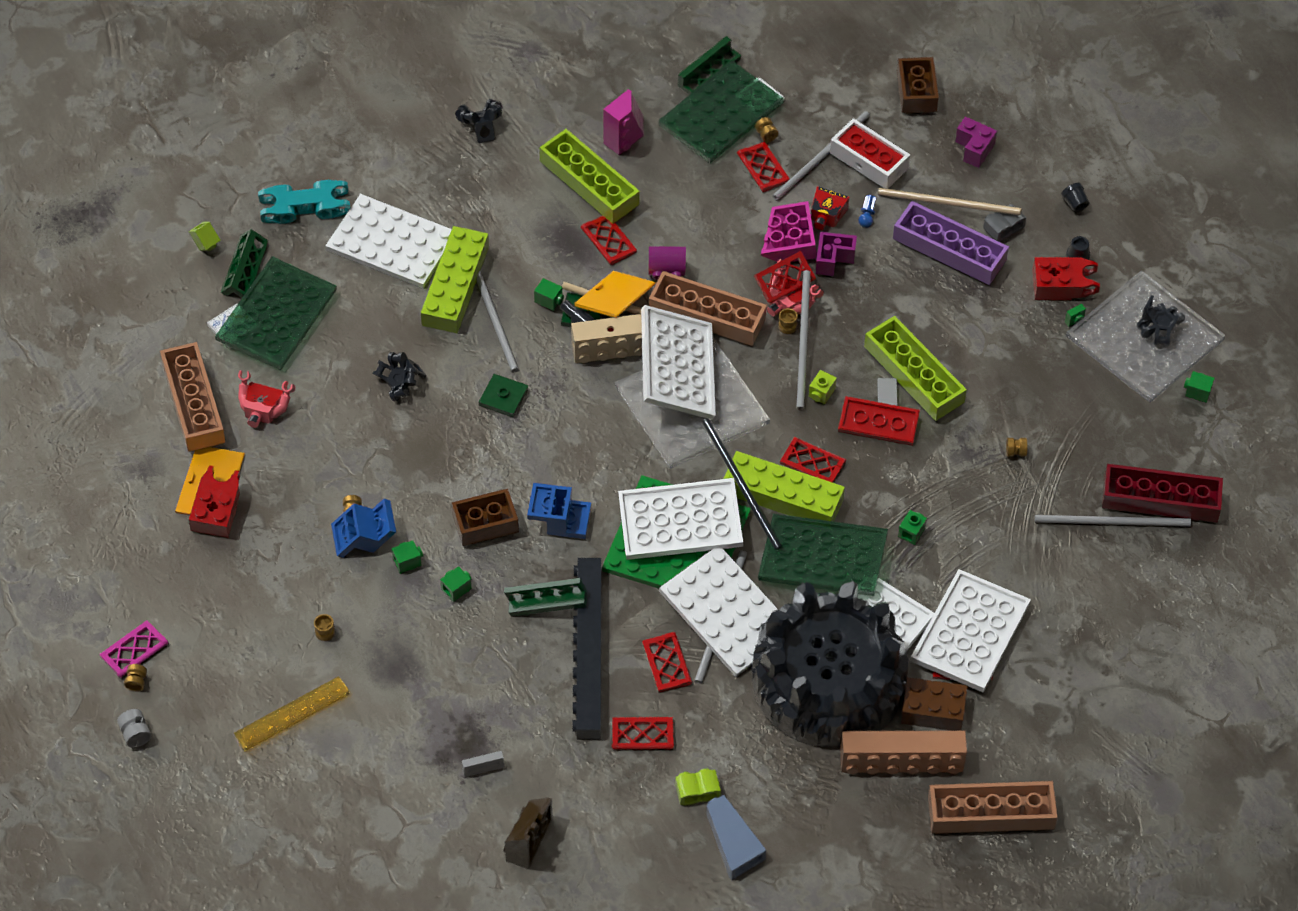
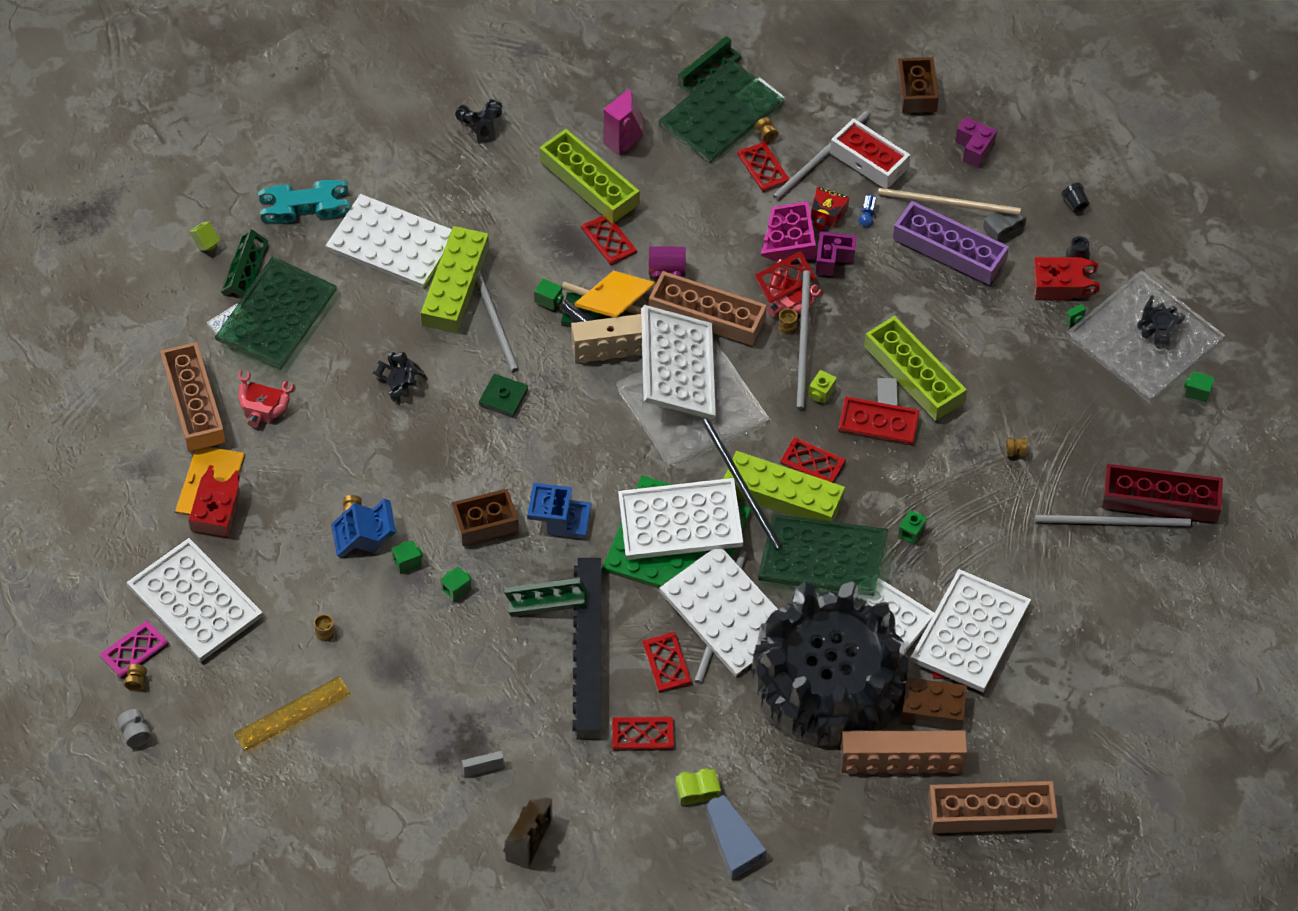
(194, 599): none -> white plate

